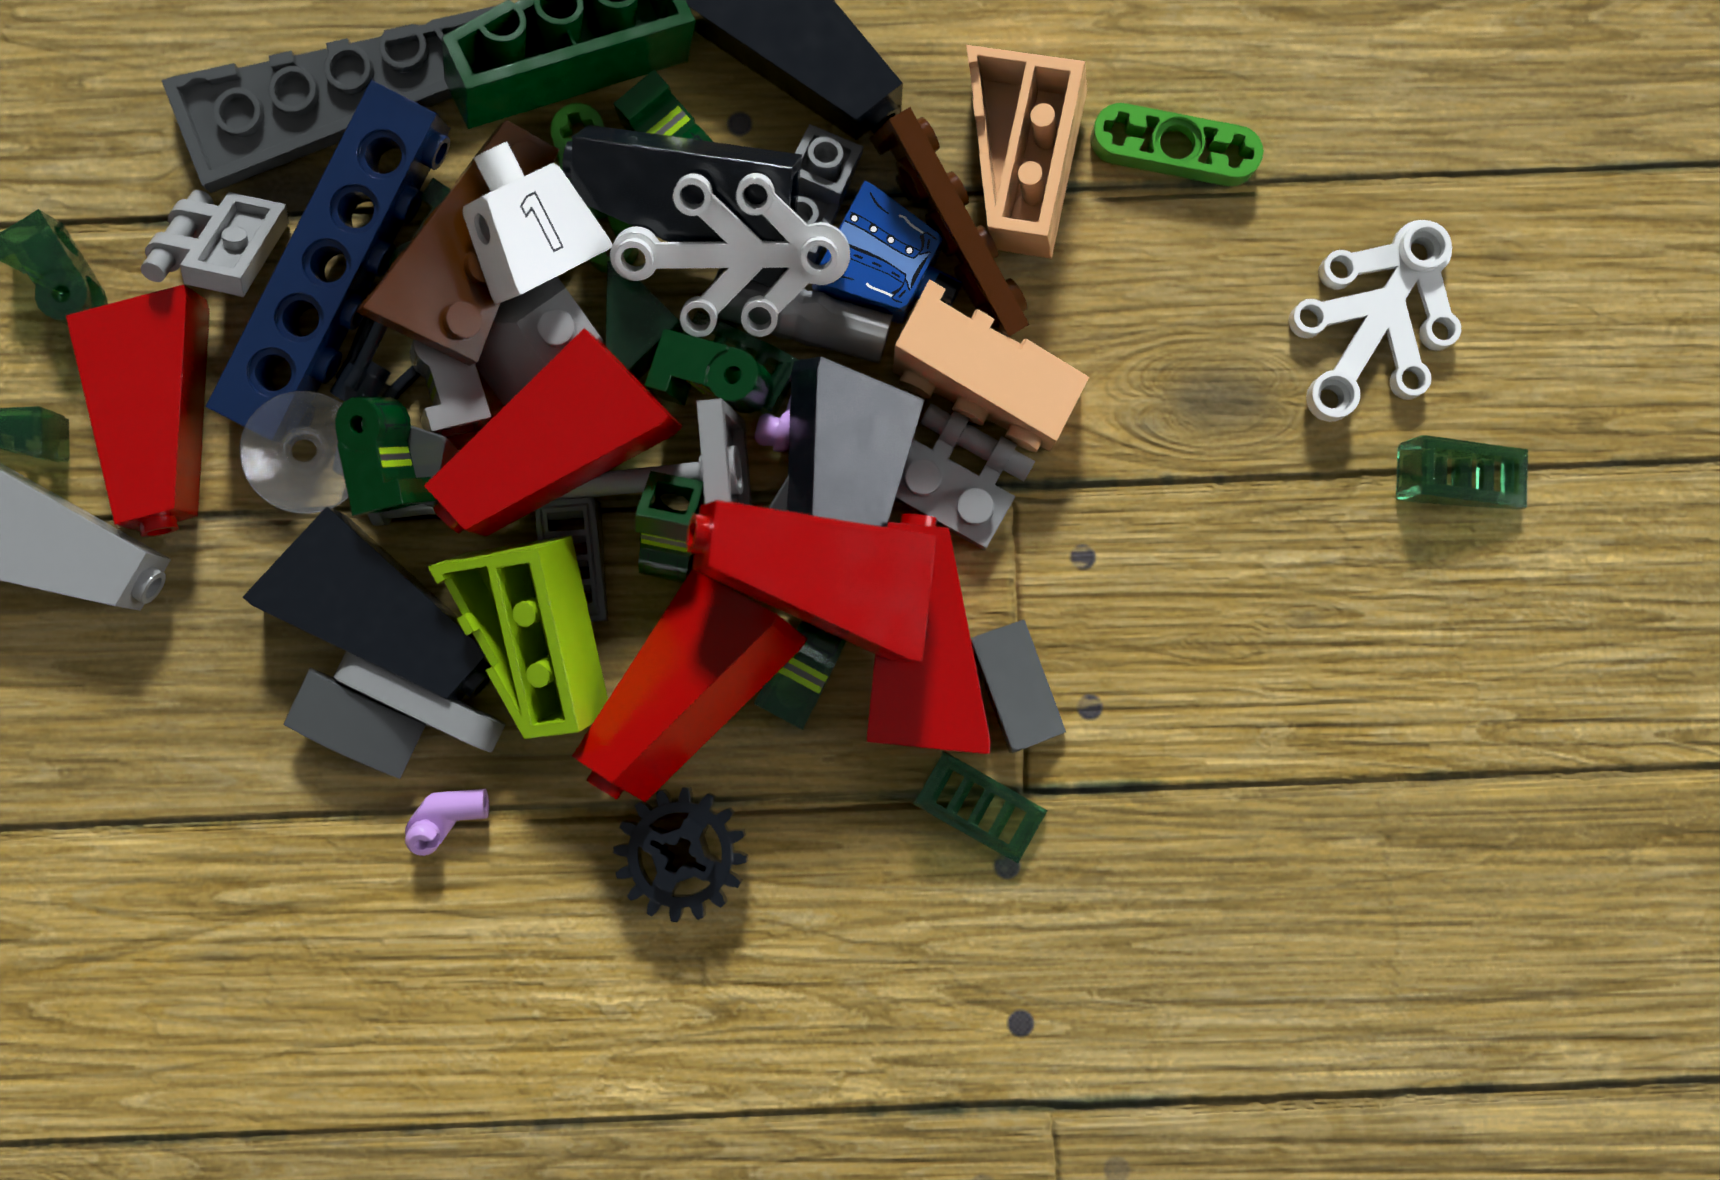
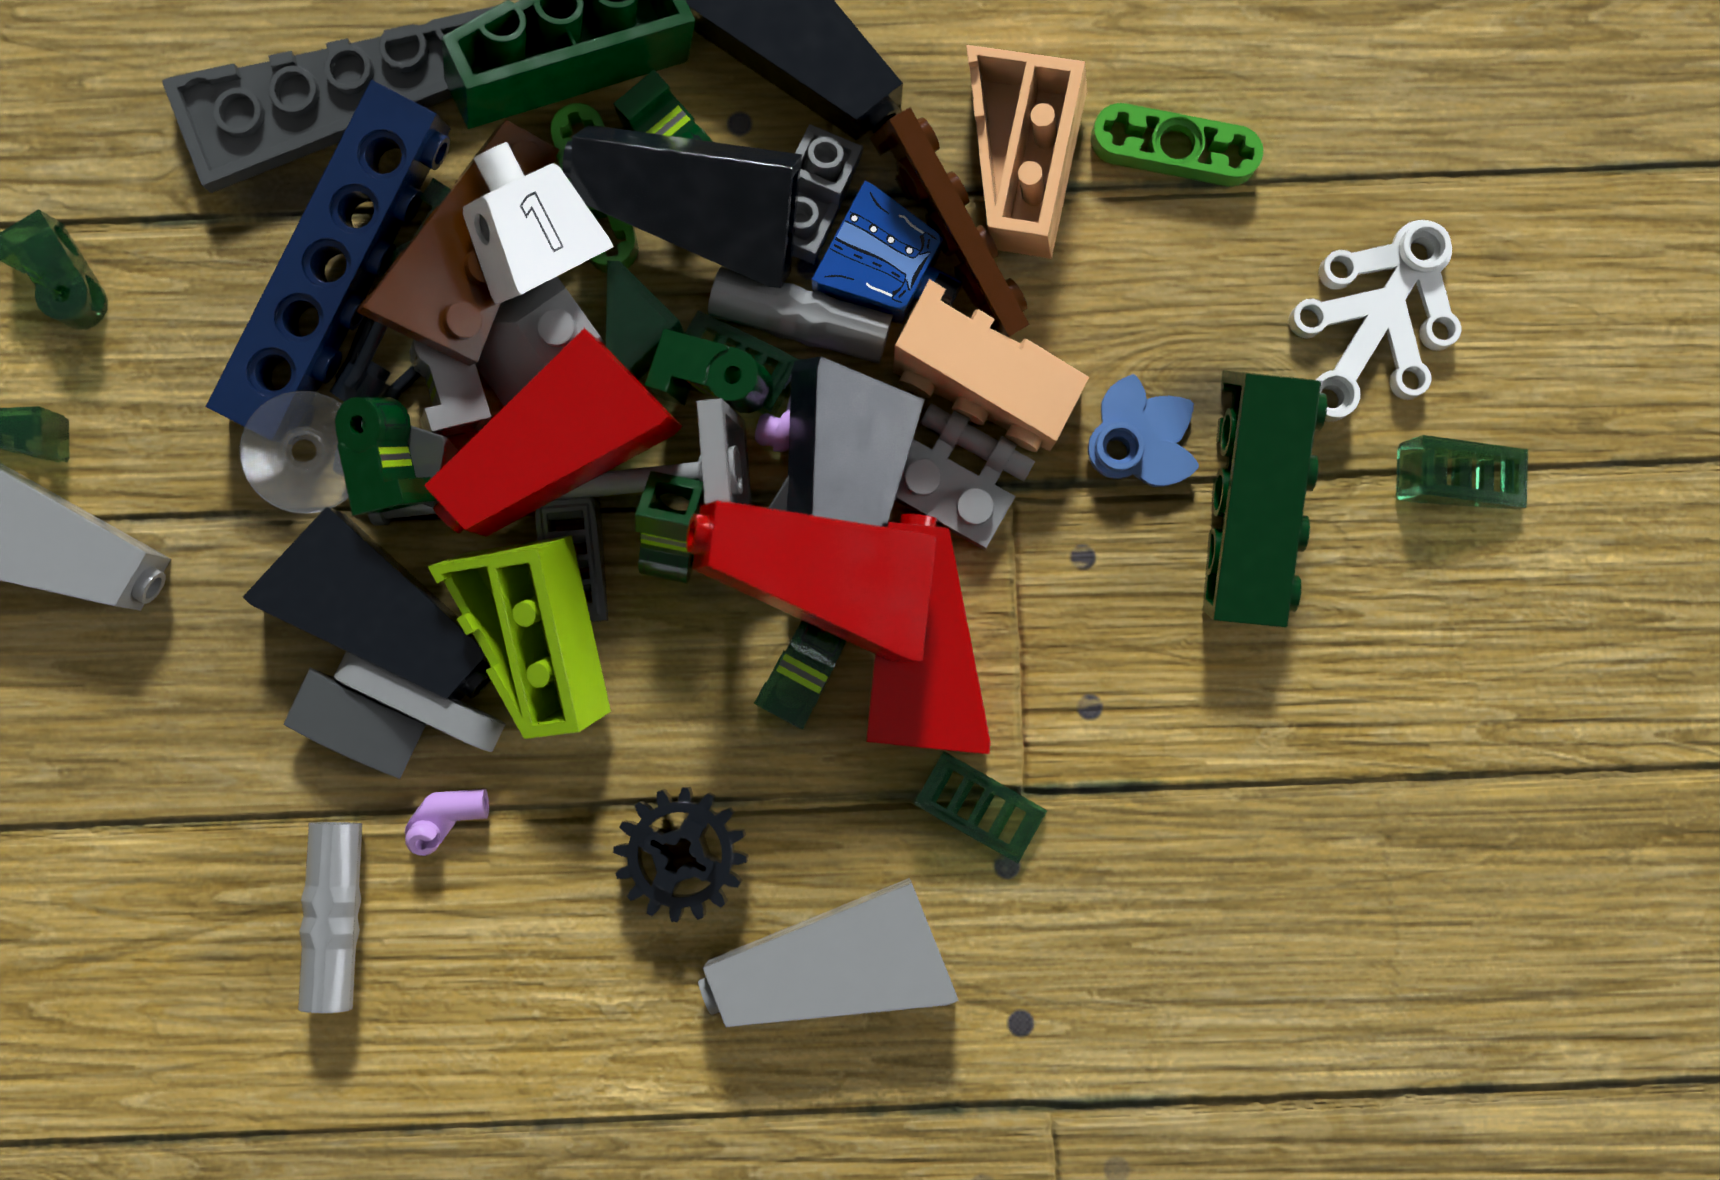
(145, 402): red slope -> none
(216, 244): light grey plate -> none
(330, 917): none -> light grey axle
(683, 686): red slope -> none
(741, 254): white plant -> none
(839, 963): none -> light grey slope
(1017, 686): dark grey slope -> none
(1147, 430): none -> medium blue plate
(1262, 497): none -> dark green wedge

